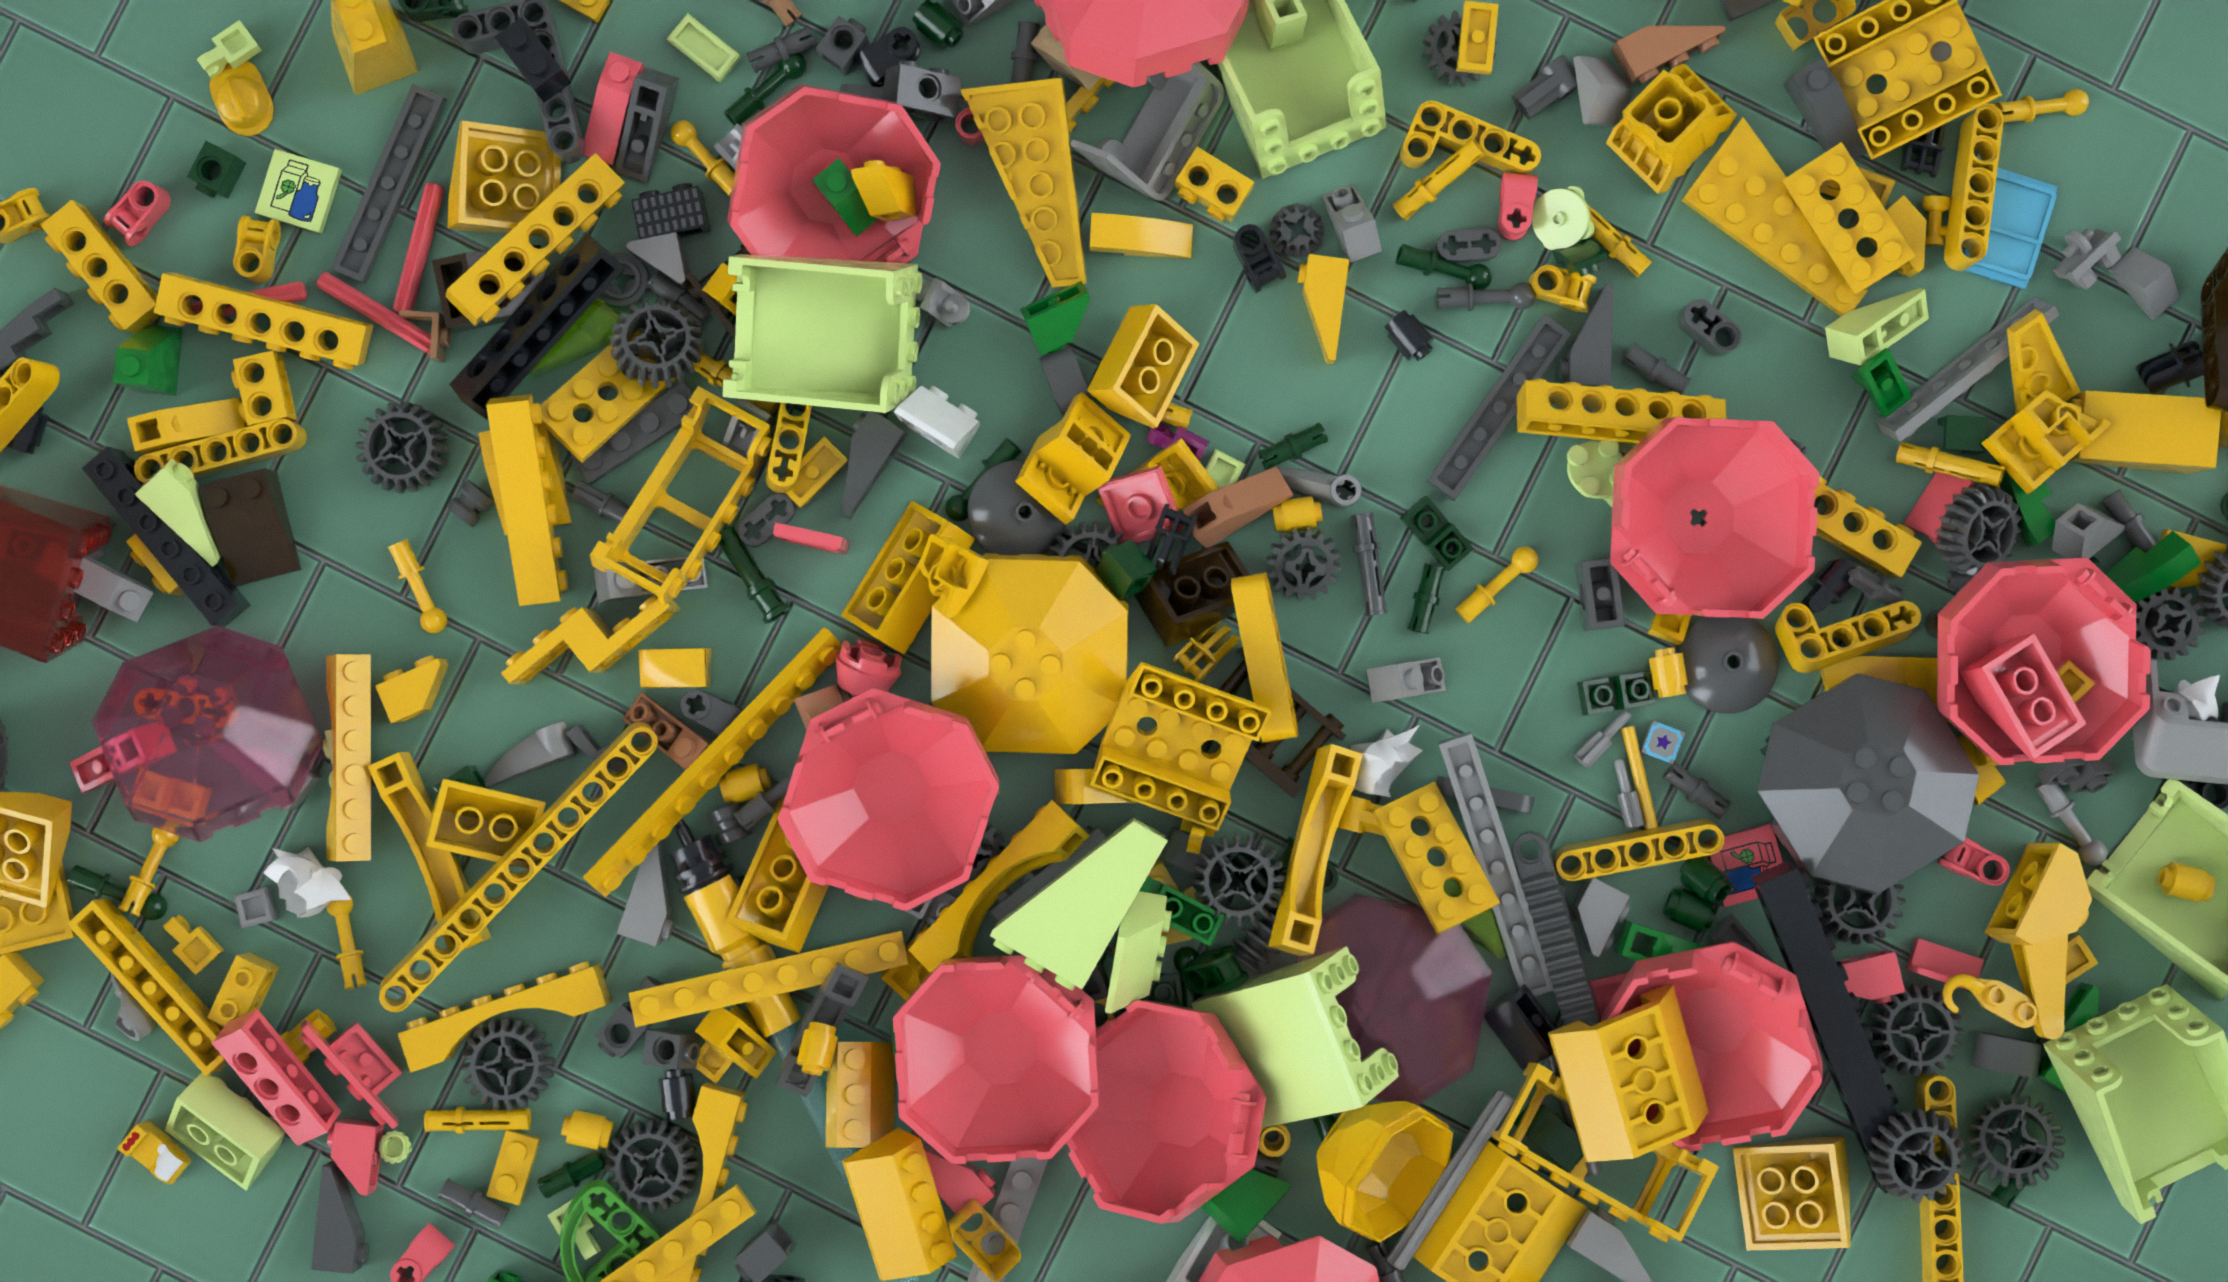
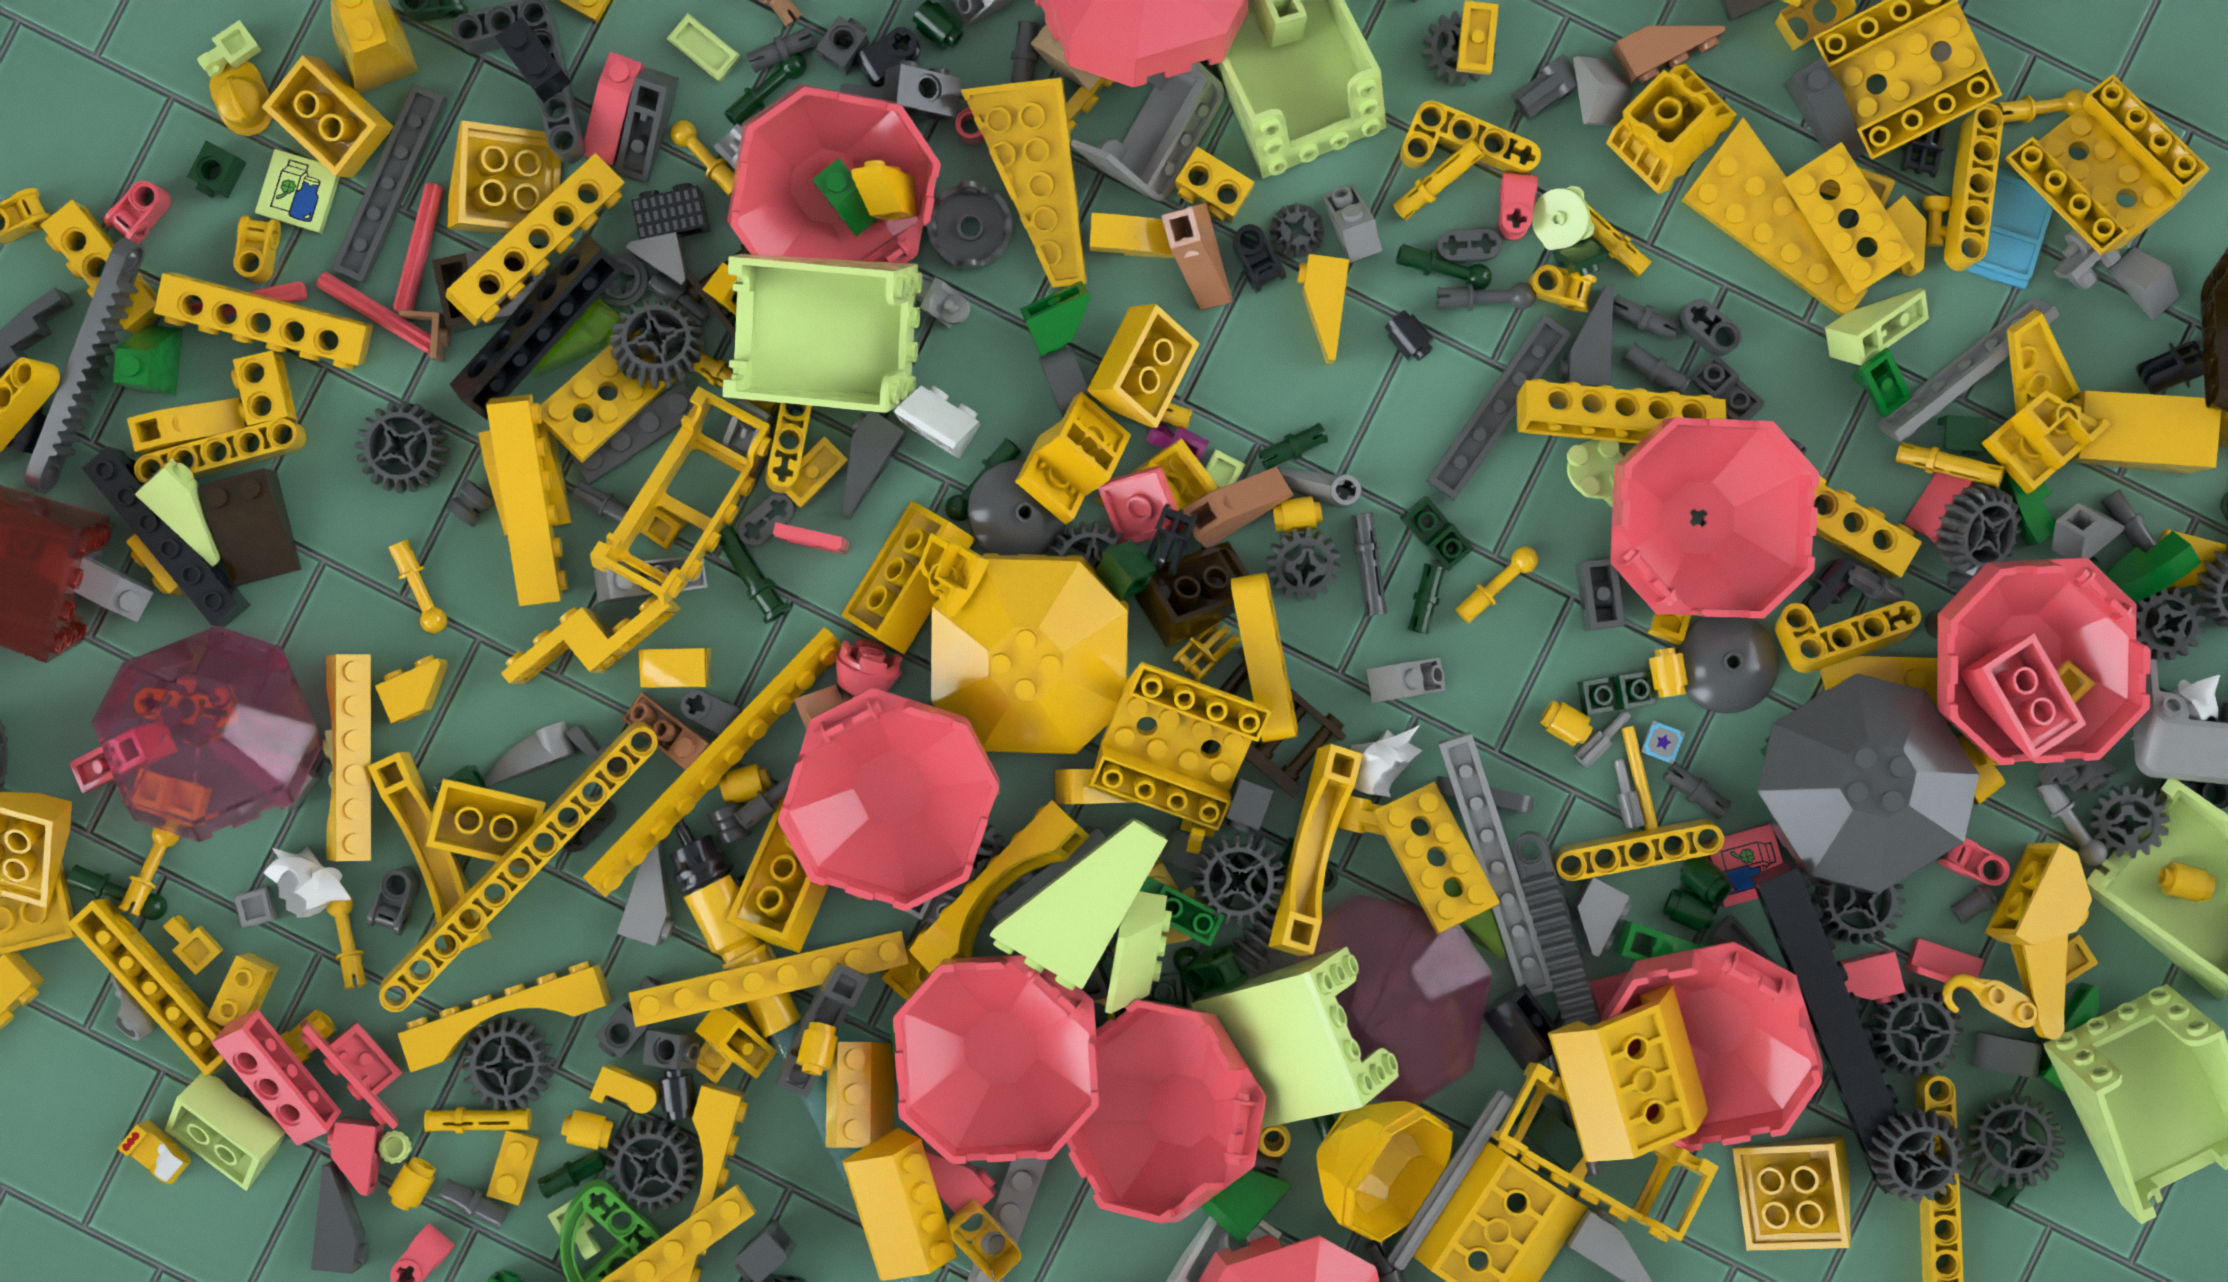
(85, 365): none -> dark grey gear
(327, 116): none -> yellow brick
(391, 906): none -> dark grey piece
(412, 1183): none -> yellow brick
(593, 830): none -> black beam
(627, 1087): none -> yellow leg
(663, 527): none -> yellow slope
(966, 202): none -> dark grey plate
(1198, 255): none -> nougat slope
(1247, 805): none -> dark grey brick
(1566, 723): none -> yellow brick
(1645, 318): none -> dark grey pin
(1722, 382): none -> dark grey slope
(1974, 904): none -> dark grey pin
(2126, 154): none -> yellow slope
(2143, 820): none -> dark grey gear

